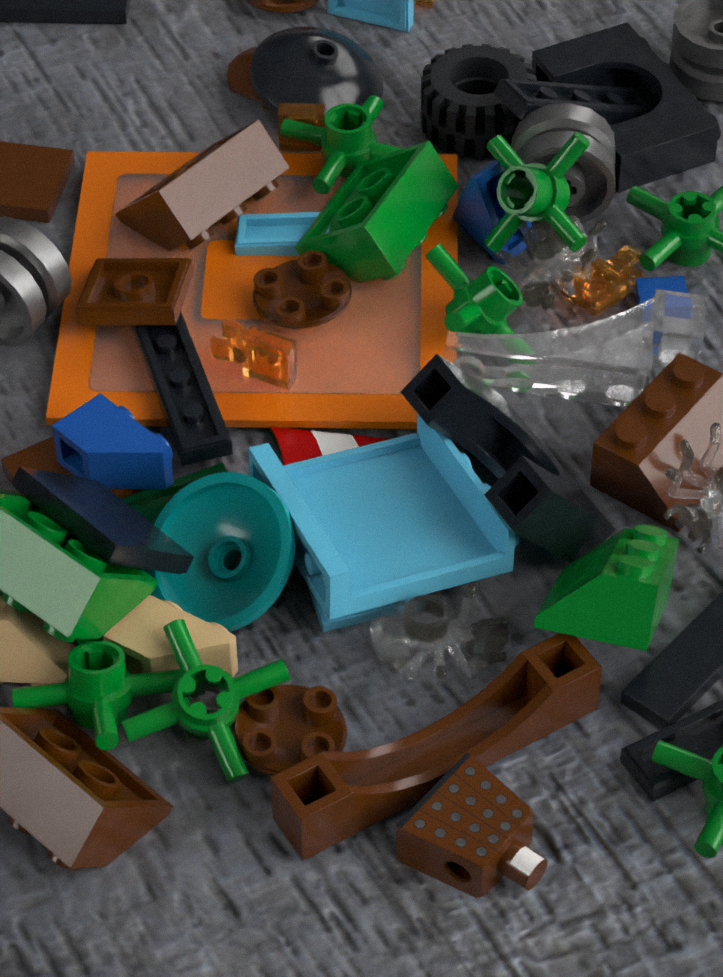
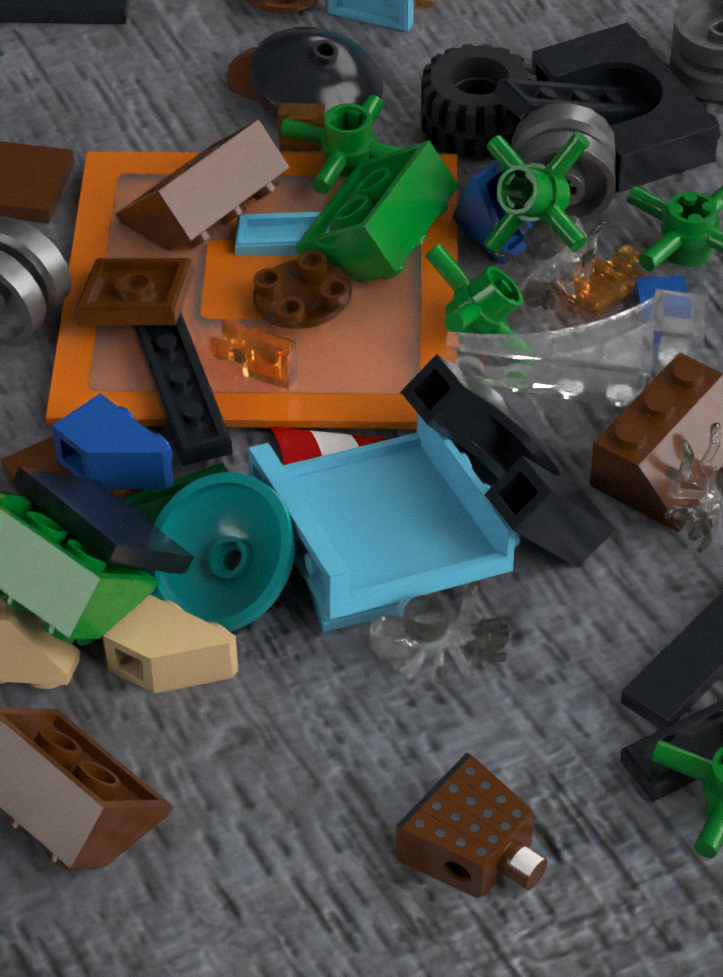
(97, 689): green bar -> none
(193, 719): green bar -> none
(288, 726): reddish brown dish -> none
(352, 790): reddish brown arch -> none
(614, 589): green slope -> none

